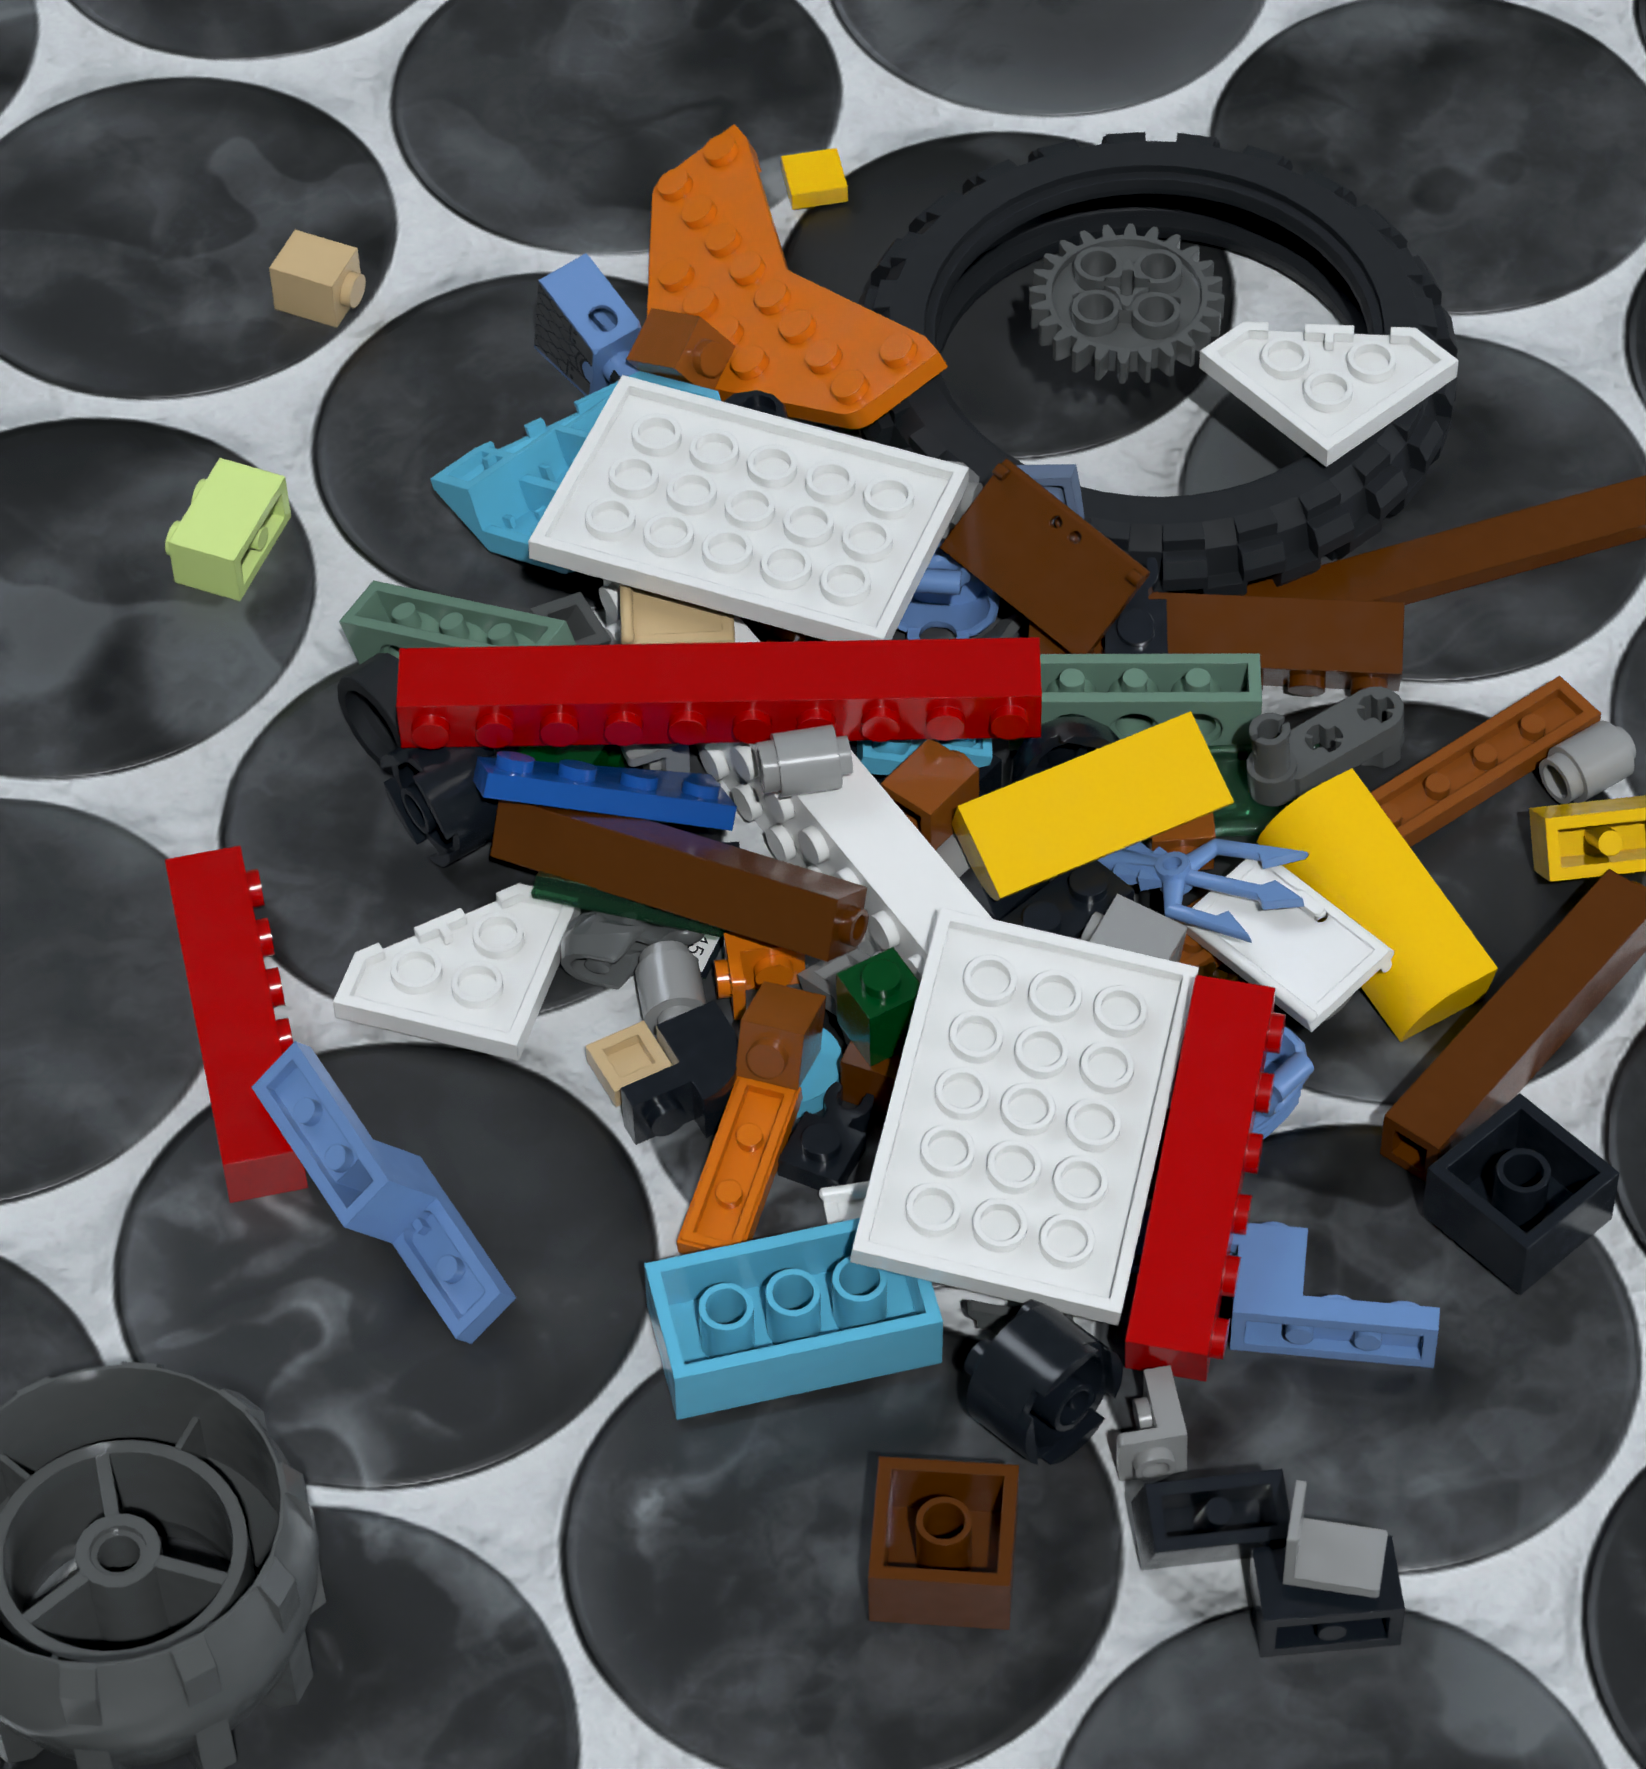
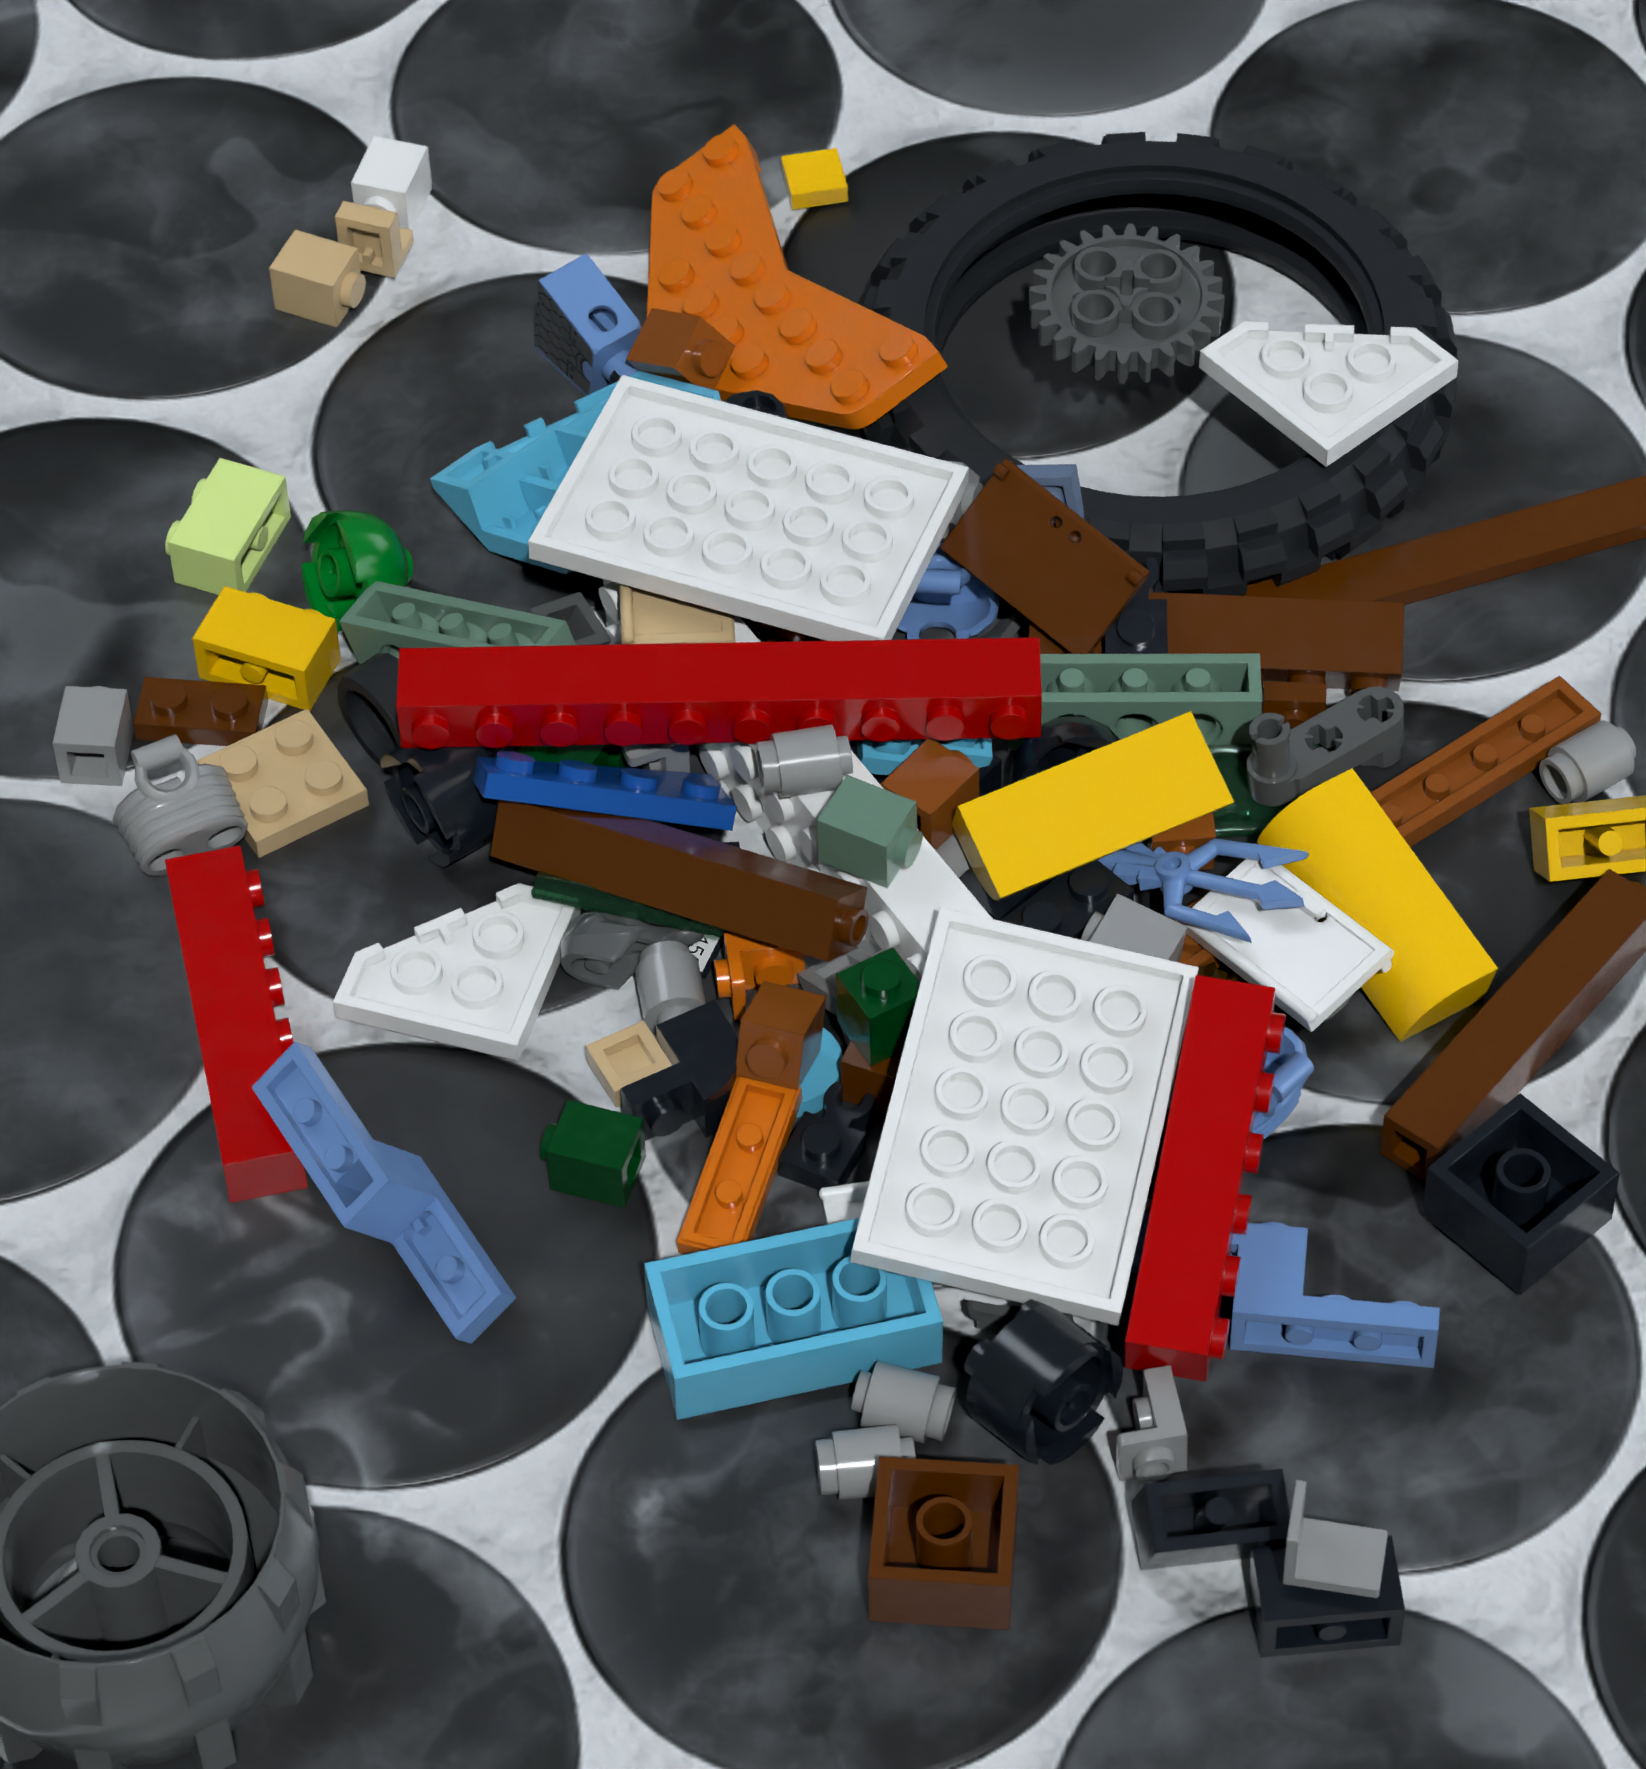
(93, 735): none -> light grey brick
(177, 815): none -> light grey piece
(199, 711): none -> reddish brown plate
(267, 644): none -> yellow brick
(289, 782): none -> tan plate
(348, 557): none -> green cylinder
(376, 235): none -> tan bracket
(394, 178): none -> white brick
(594, 1153): none -> dark green brick
(850, 1459): none -> light grey brick
(868, 831): none -> sand green brick
(904, 1399): none -> light grey brick
(1294, 700): none -> reddish brown plate

